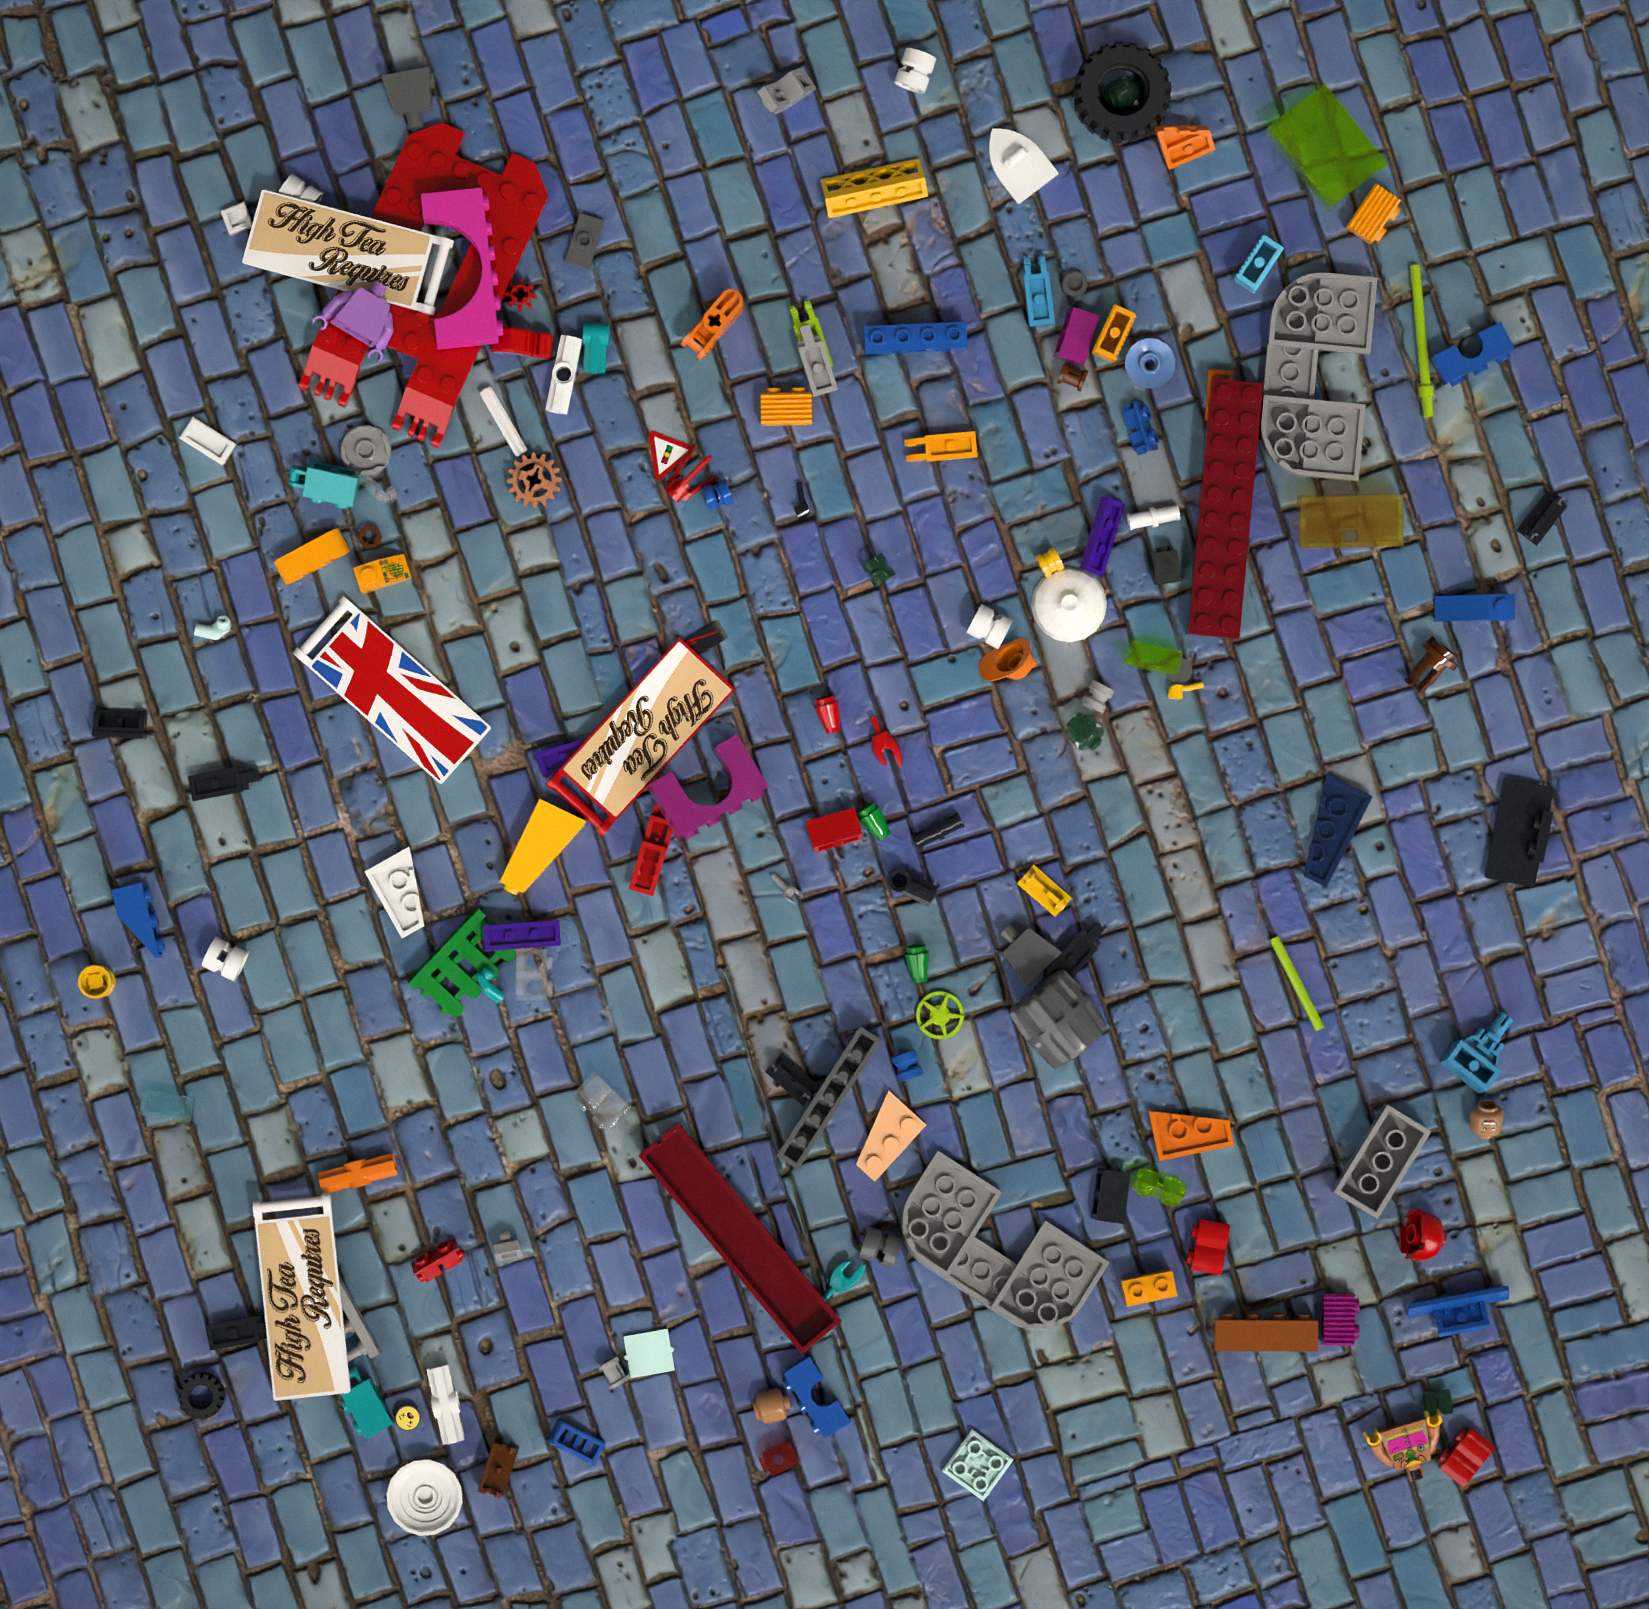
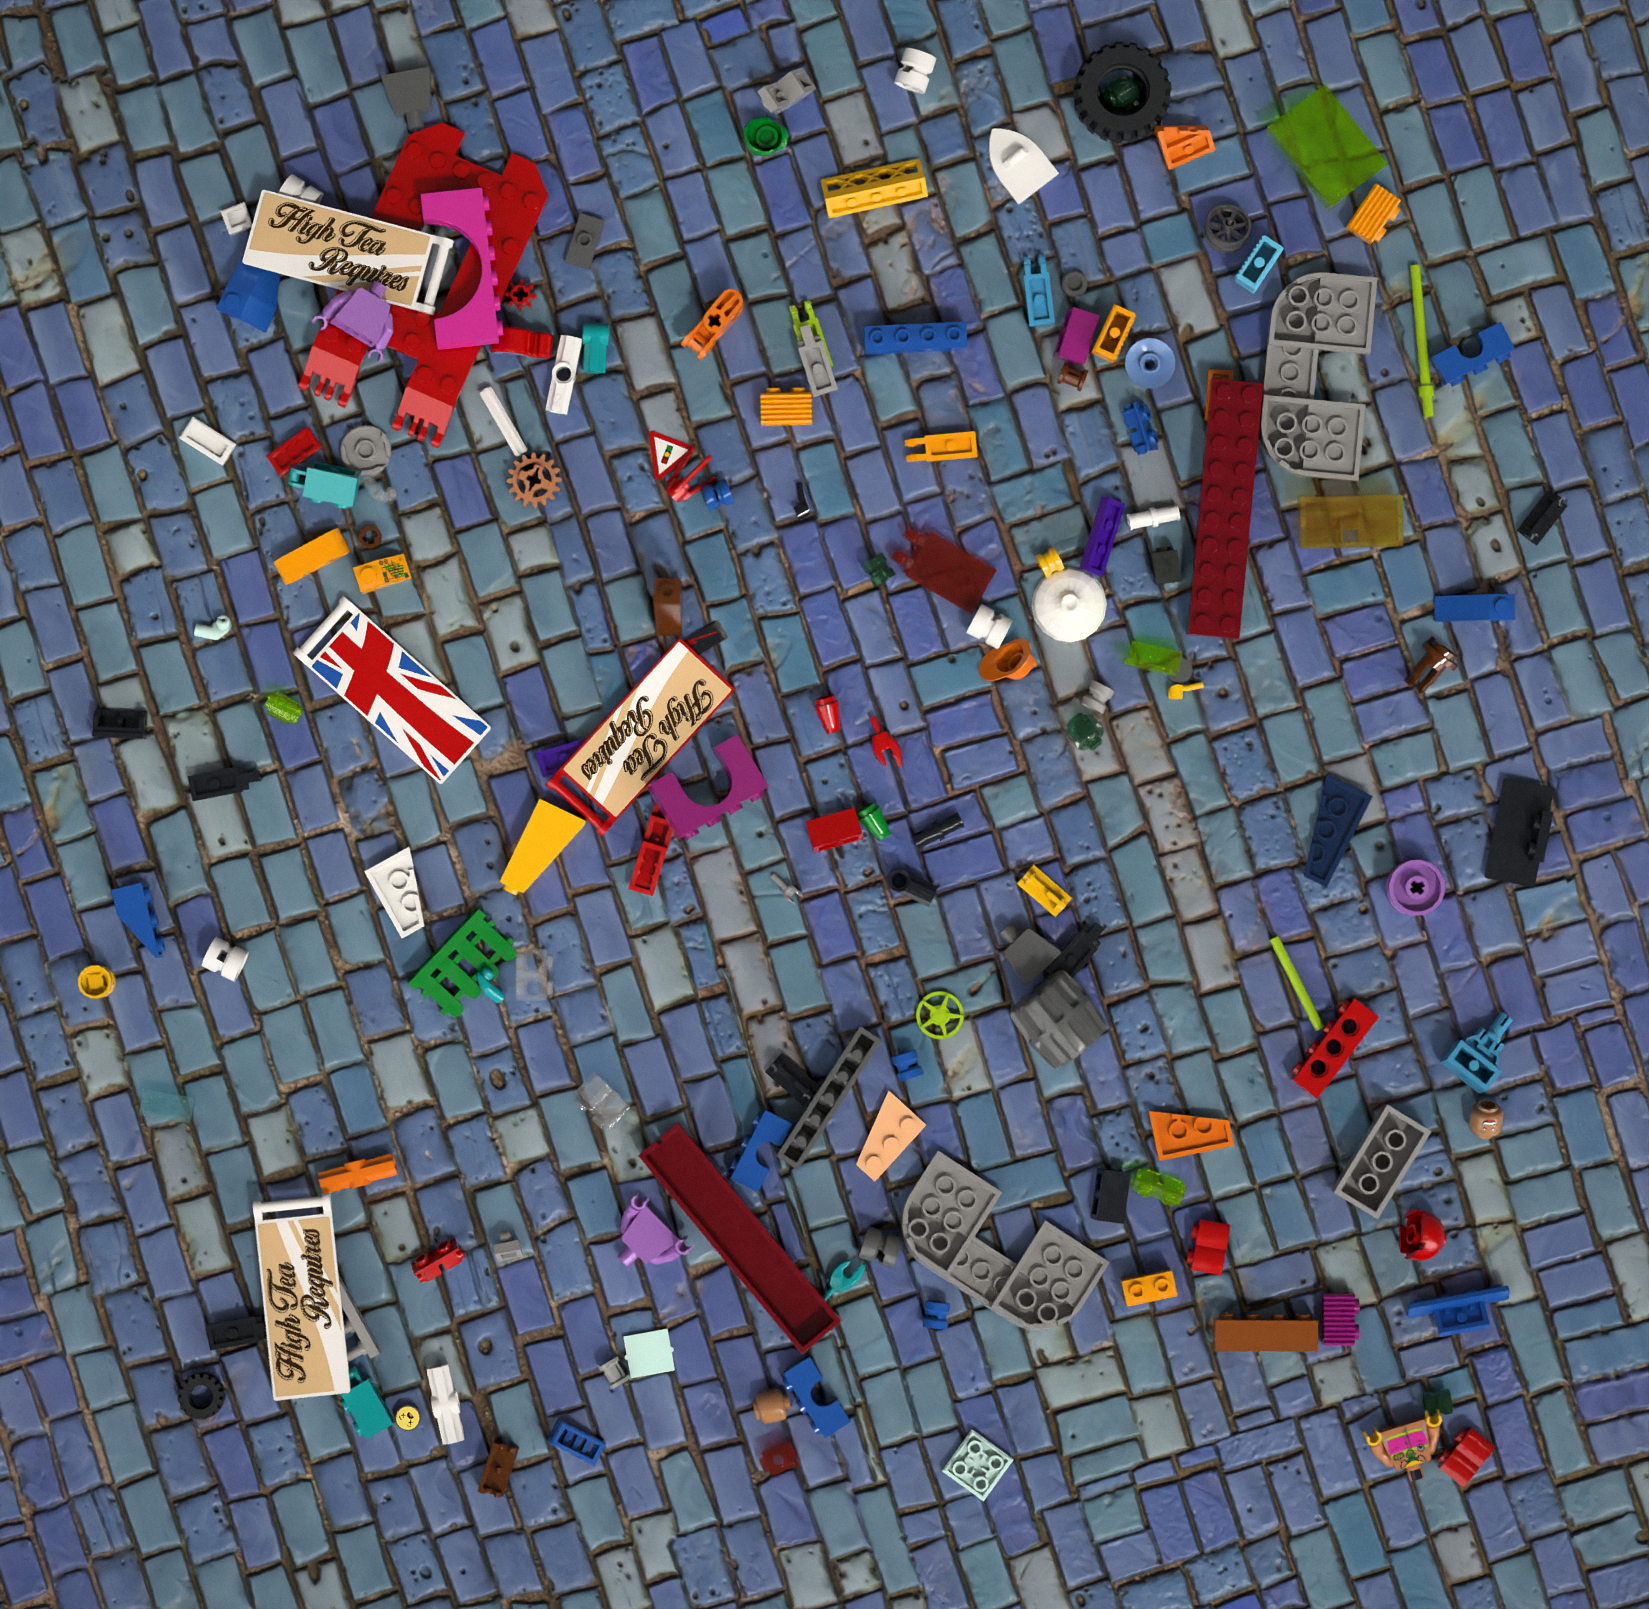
(251, 296): none -> blue wedge
(283, 708): none -> clear neon green brick
(294, 451): none -> red plate
(424, 1497): white hat -> none
(521, 935): dark purple plate -> none
(648, 1236): none -> medium lavender torso
(668, 606): none -> reddish brown slope
(748, 1169): none -> blue arch
(764, 136): none -> green hair
(917, 960): green cone -> none
(933, 1309): none -> blue wheel
(945, 570): none -> clear red tile
(1227, 228): none -> flat silver wheel
(1316, 1083): none -> red brick
(1430, 887): none -> medium lavender wheel

